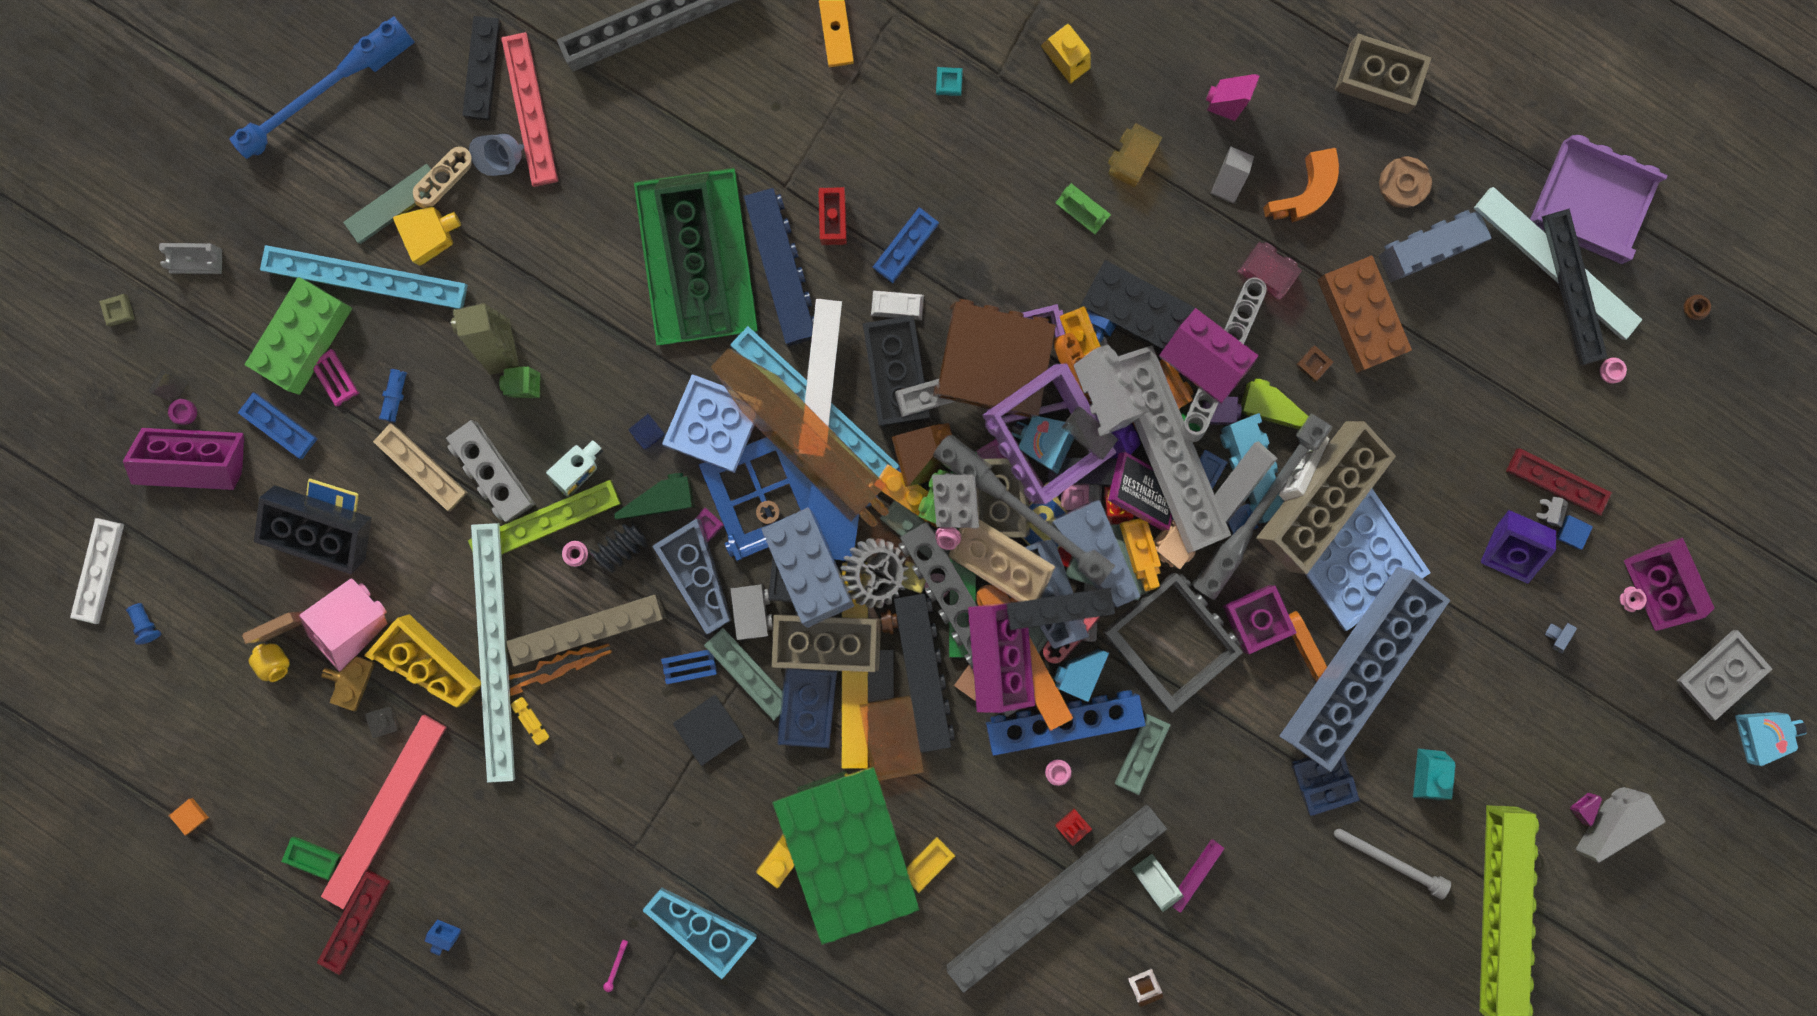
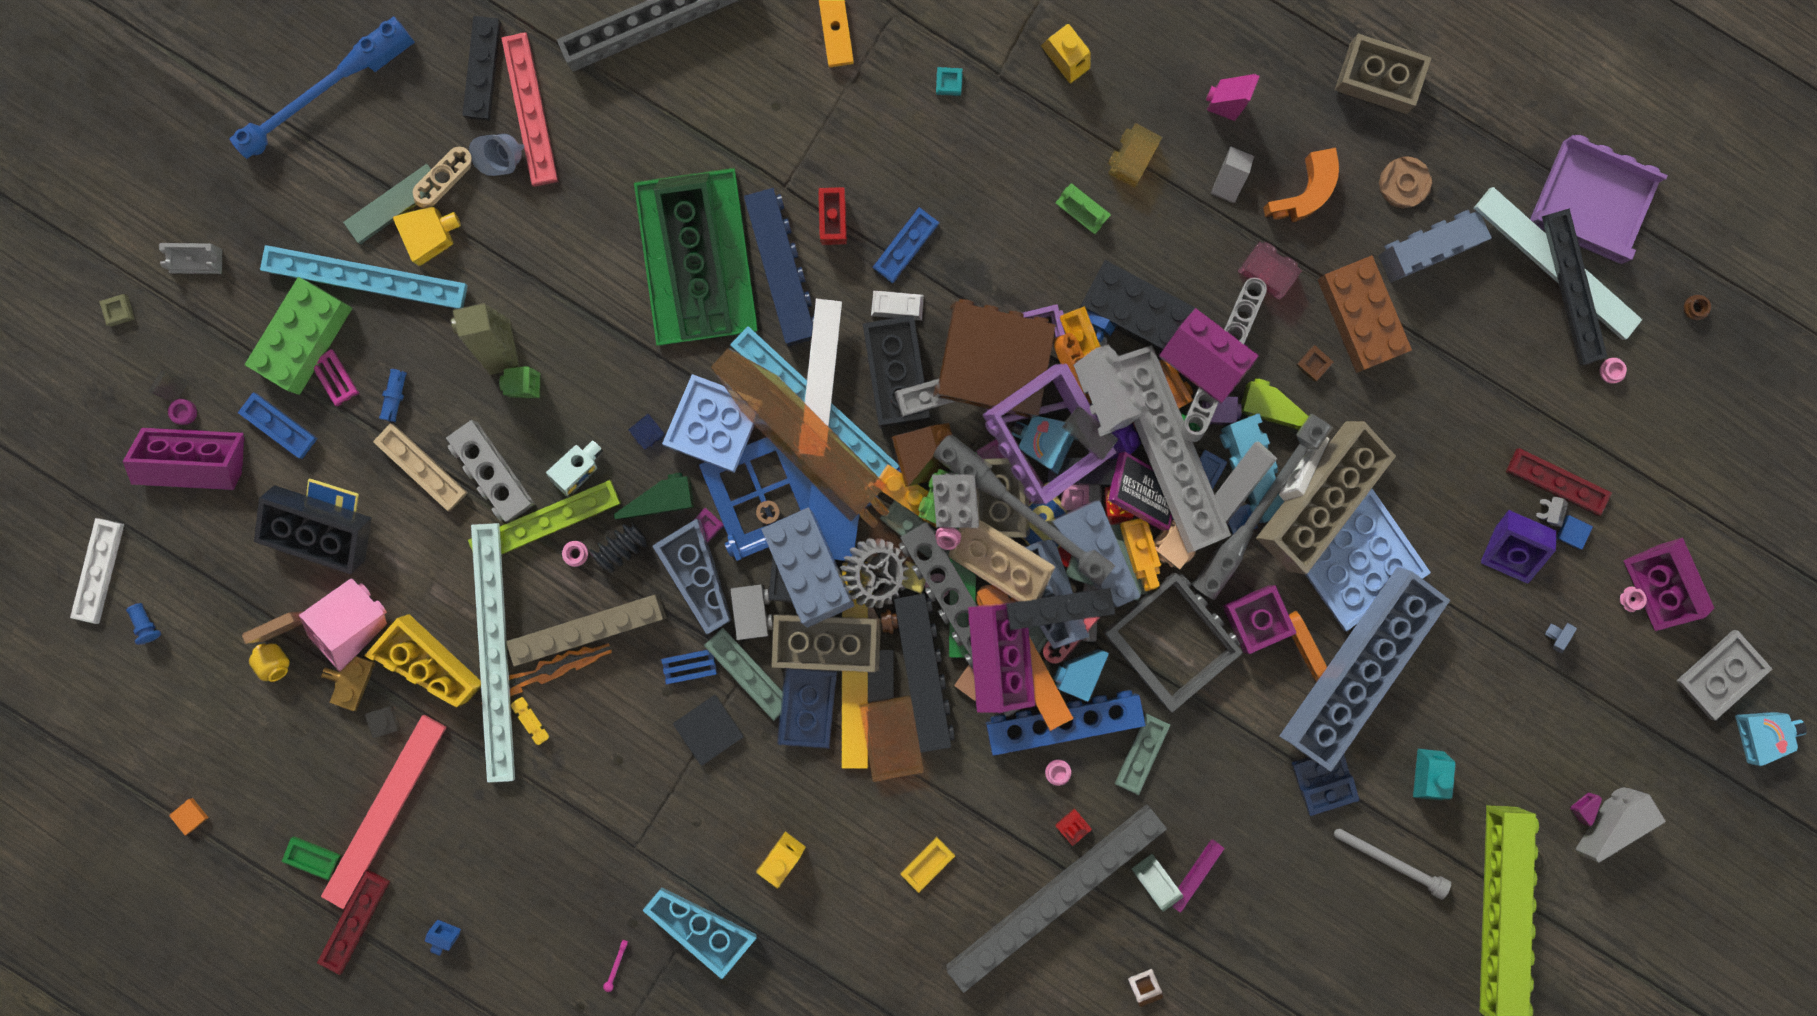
(846, 854): green piece -> none

